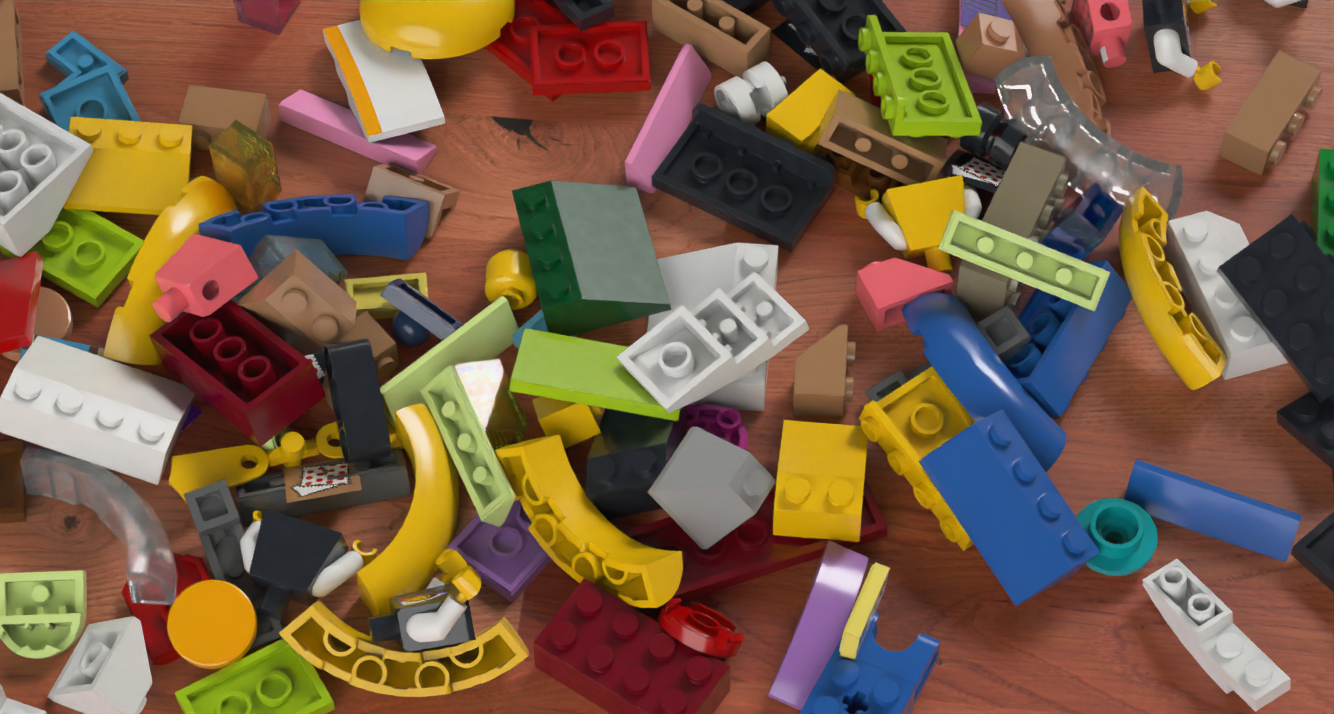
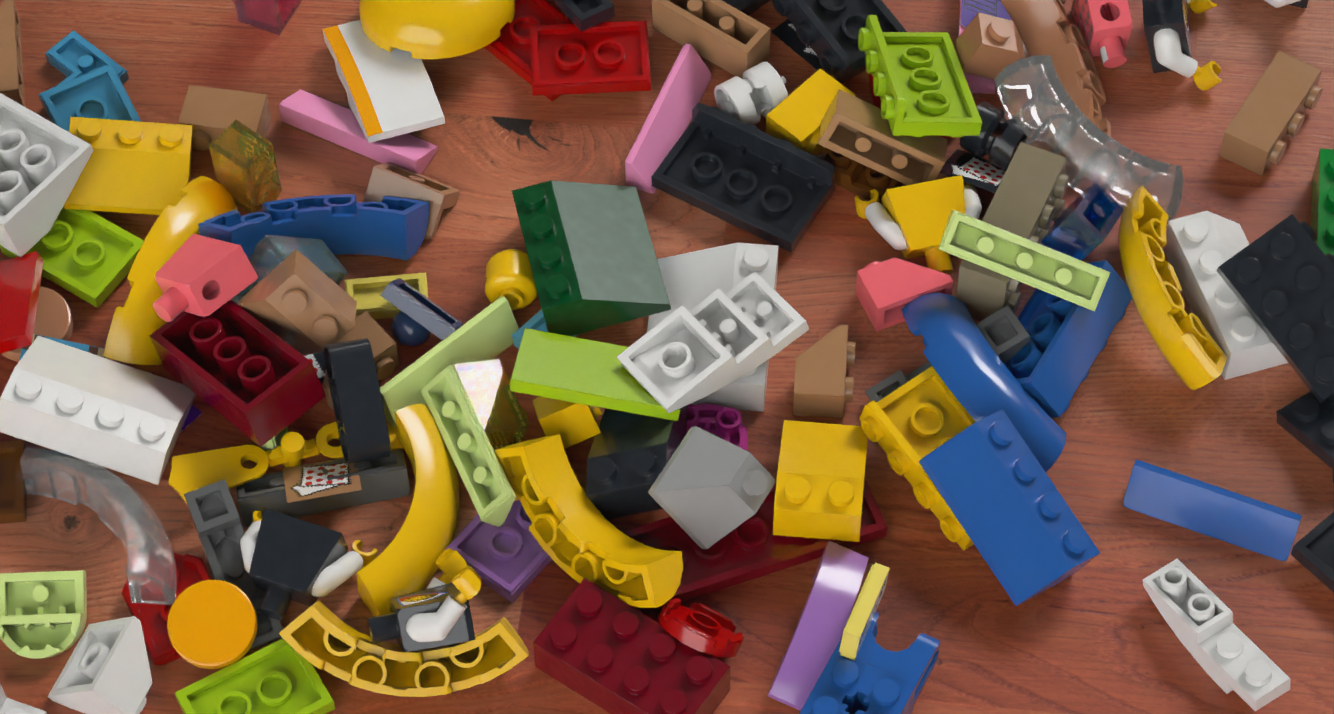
(1127, 525): teal piece -> none

